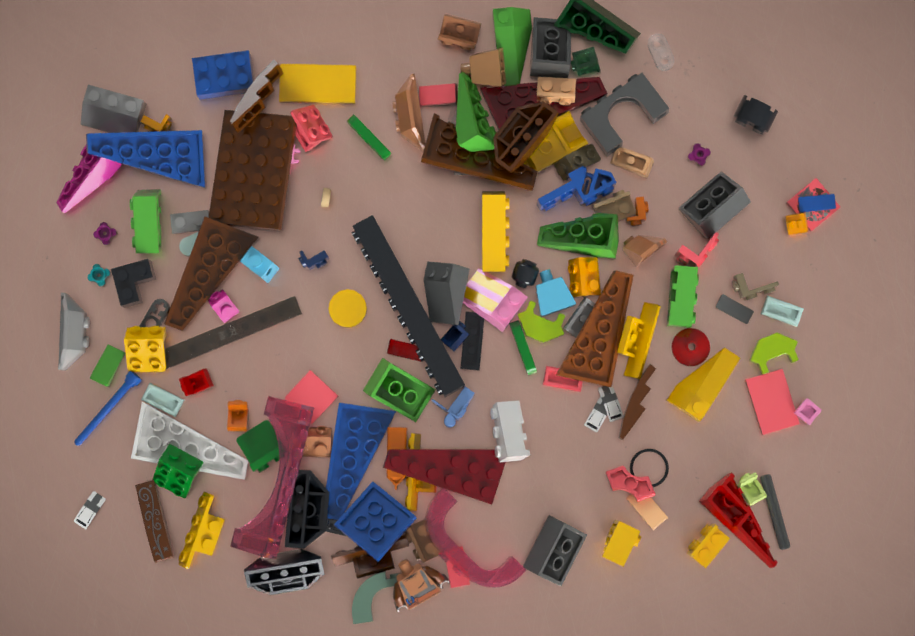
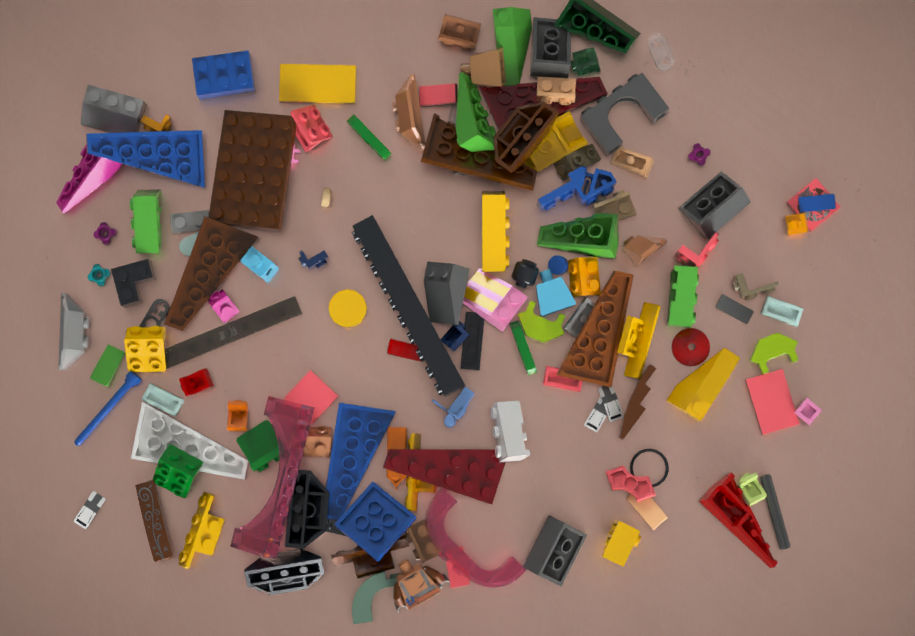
(252, 101): reddish brown slope -> none
(399, 390): bright green slope -> none
(558, 265): none -> blue tile
(641, 209): orange bracket -> none
(708, 545): yellow bracket -> none
(755, 114): black brick -> none

